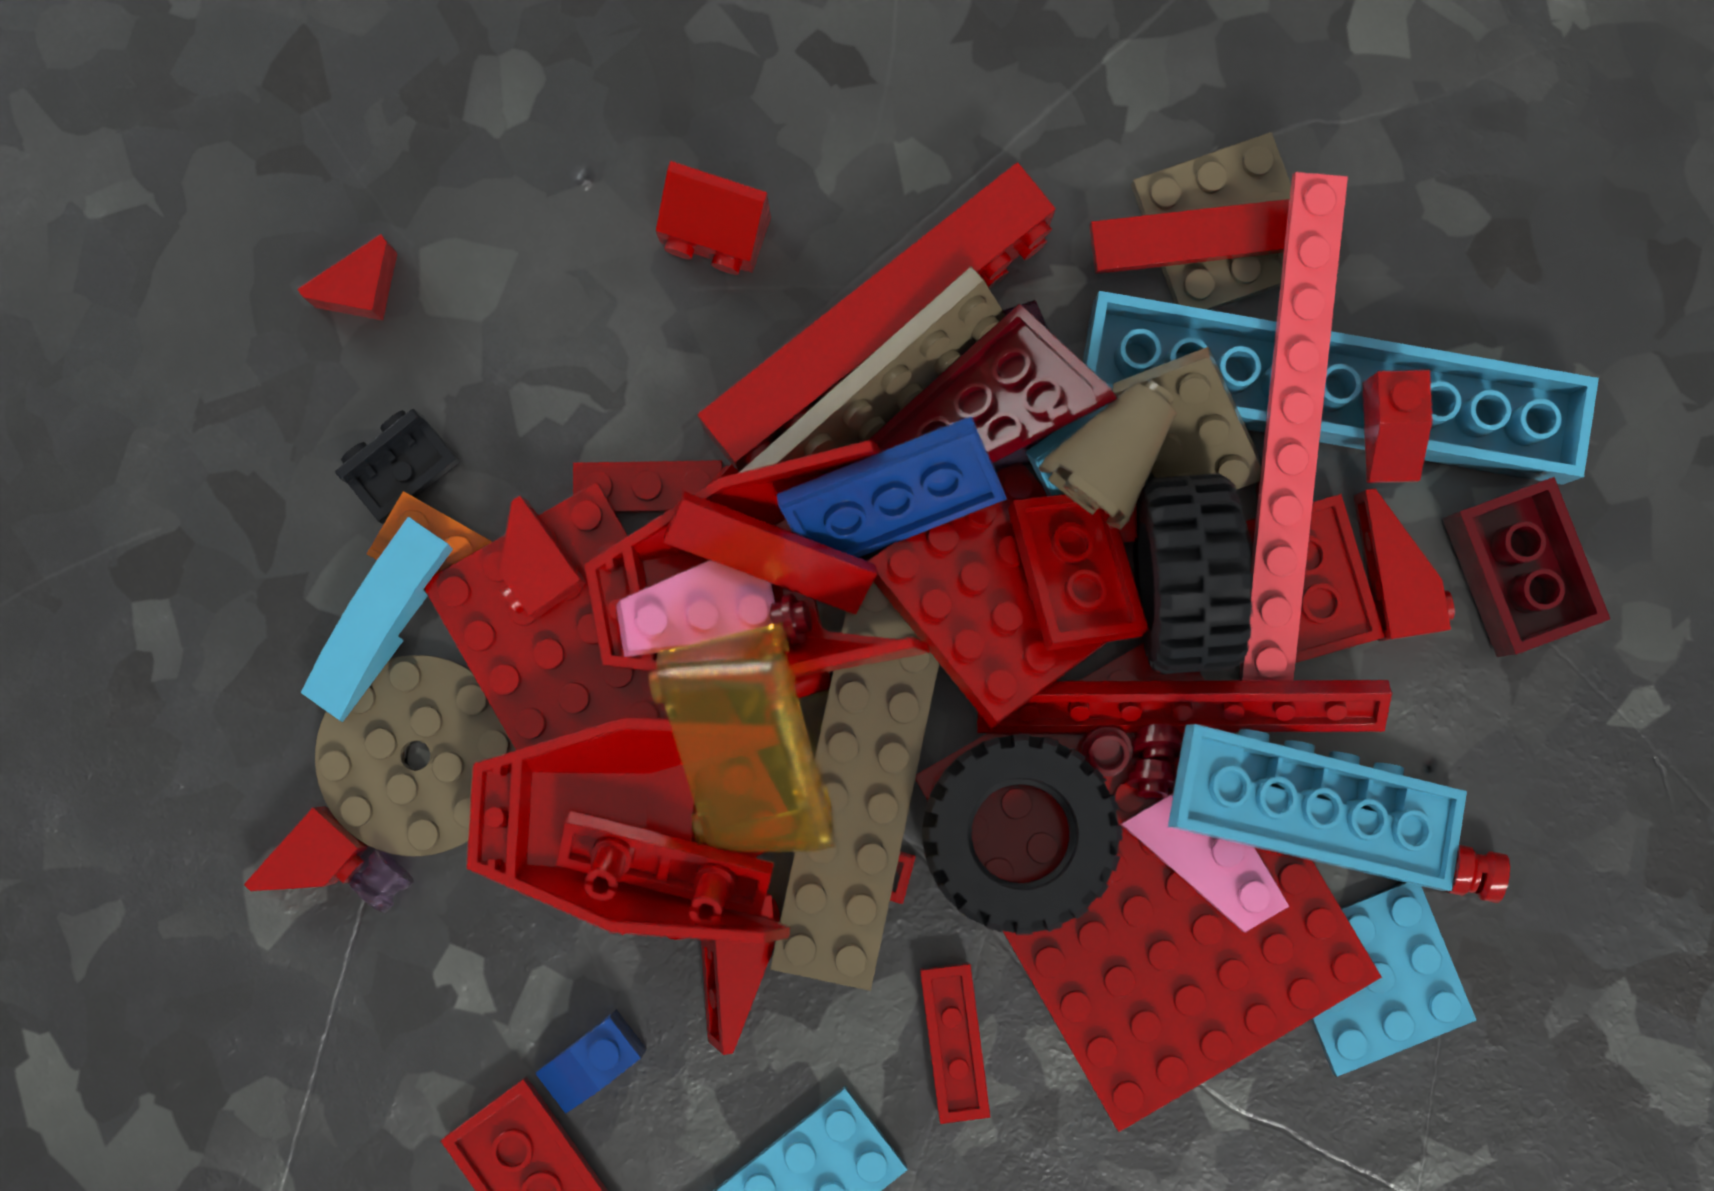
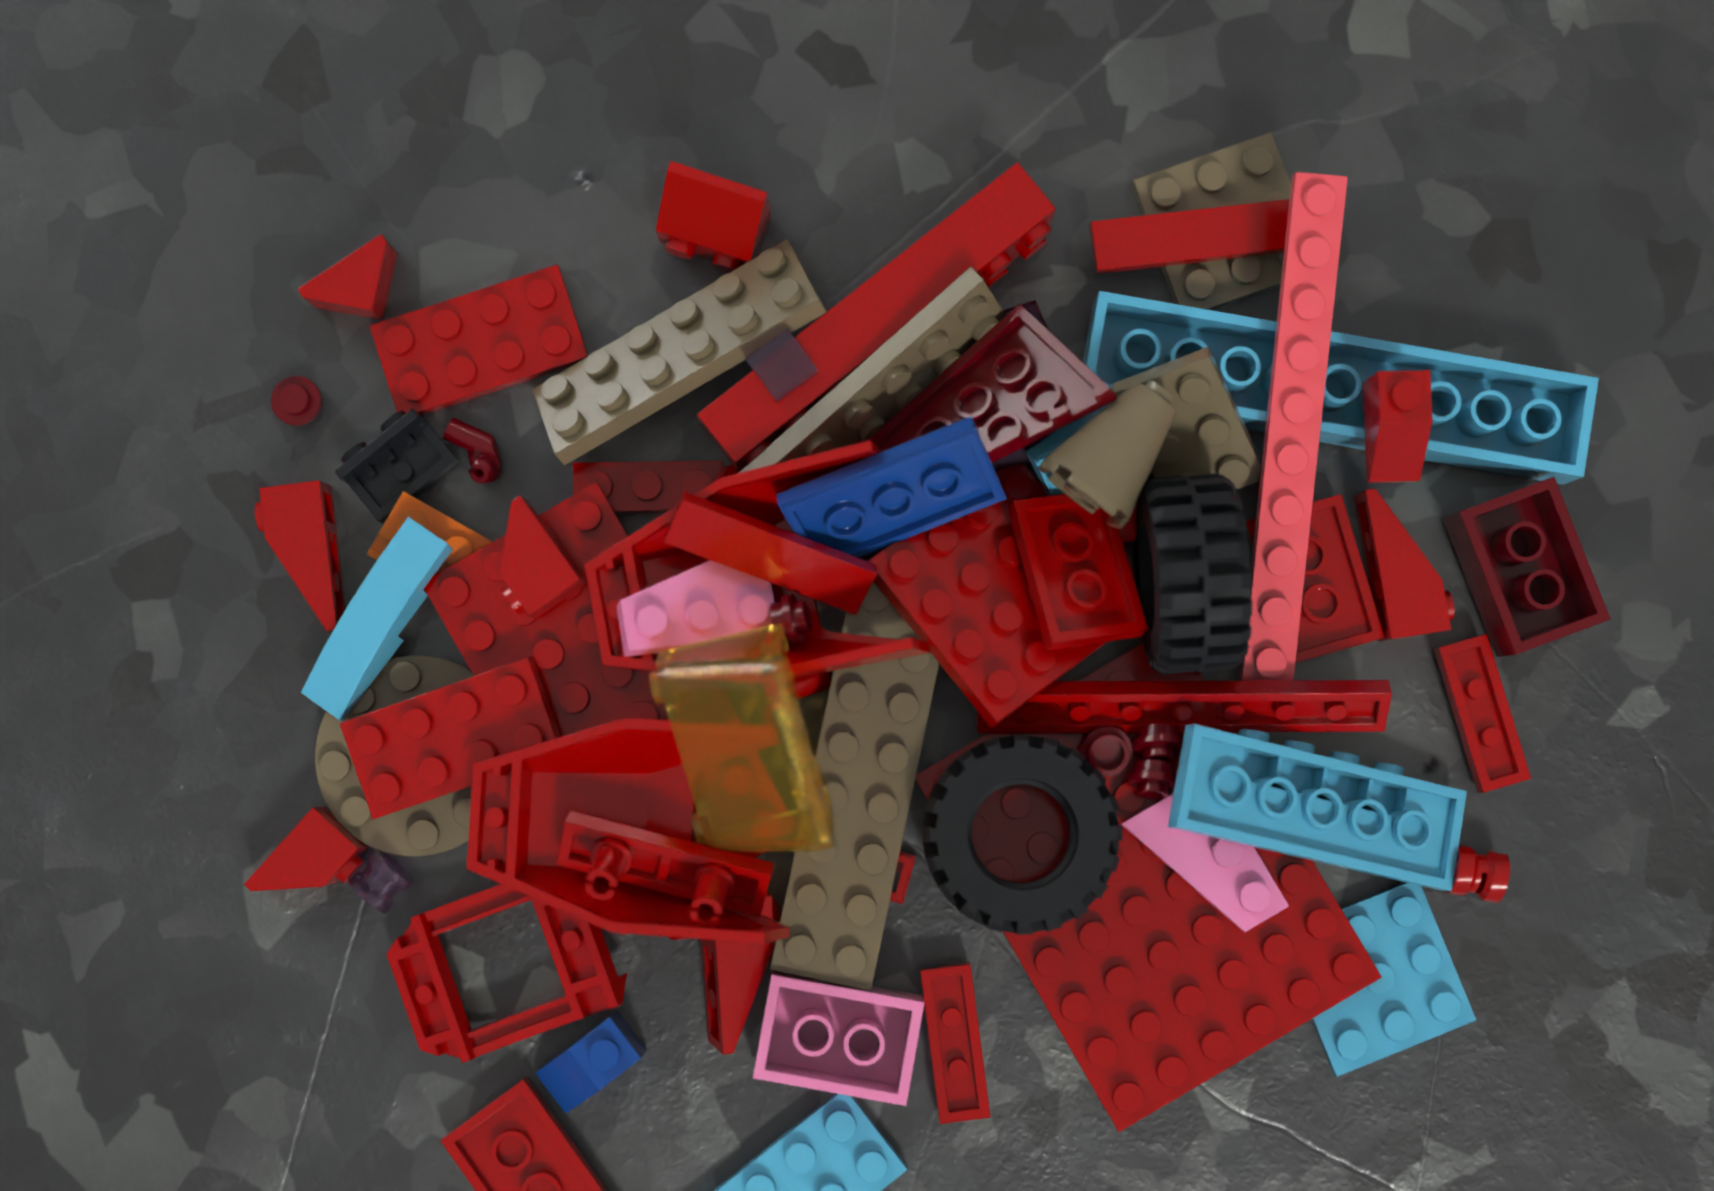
(296, 400): none -> dark red plate
(304, 536): none -> red slope
(433, 739): none -> red plate
(433, 998): none -> red wedge
(479, 342): none -> red plate
(481, 450): none -> dark red arm
(676, 351): none -> dark tan plate
(781, 365): none -> tile
(839, 1038): none -> bright pink brick
(1482, 713): none -> red plate

